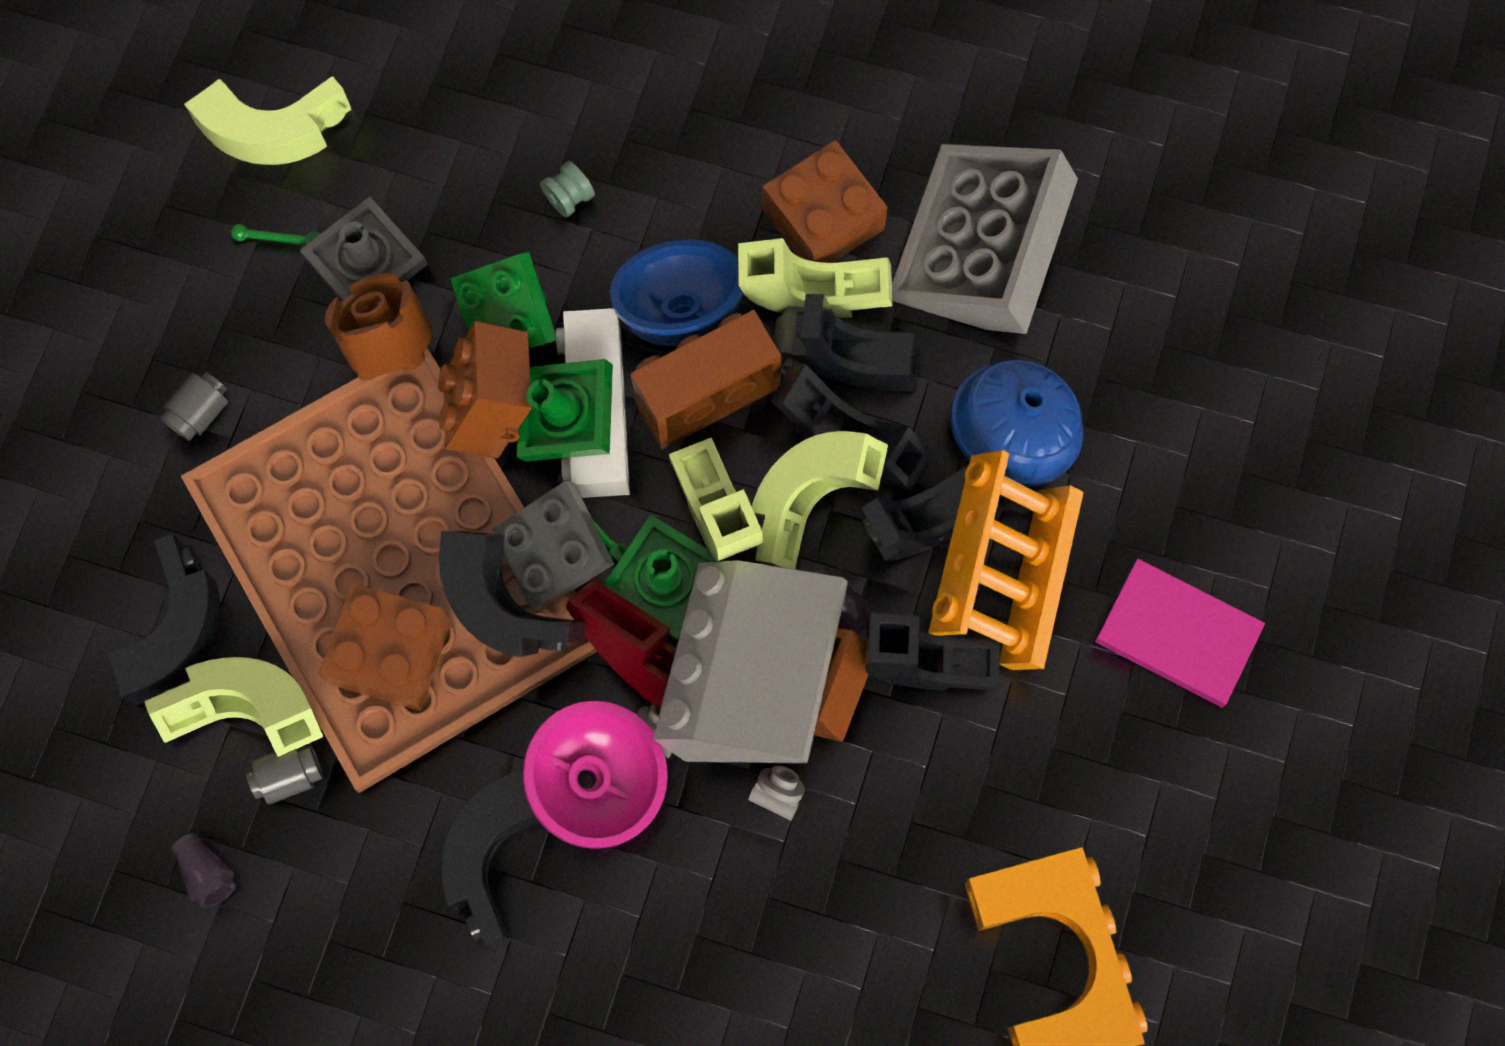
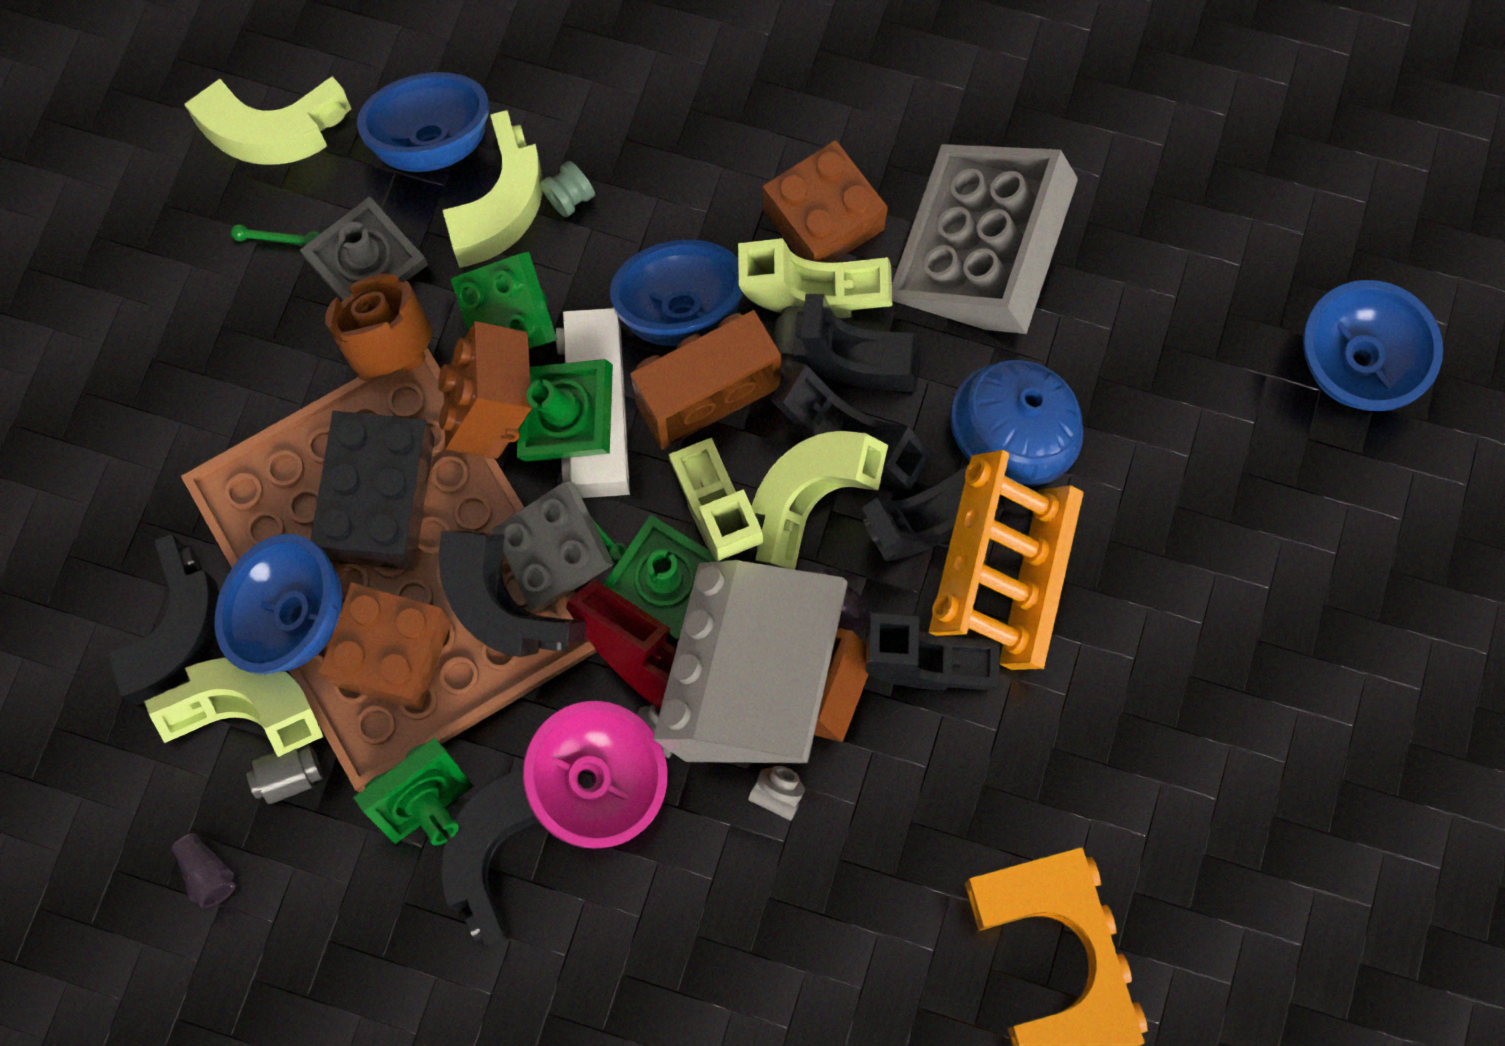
(194, 405): dark grey brick -> none
(278, 605): none -> blue hat
(373, 489): none -> black brick
(416, 794): none -> green plate
(424, 121): none -> blue hat
(506, 212): none -> yellowish green arch
(1180, 633): dark pink tile -> none
(1383, 327): none -> blue hat

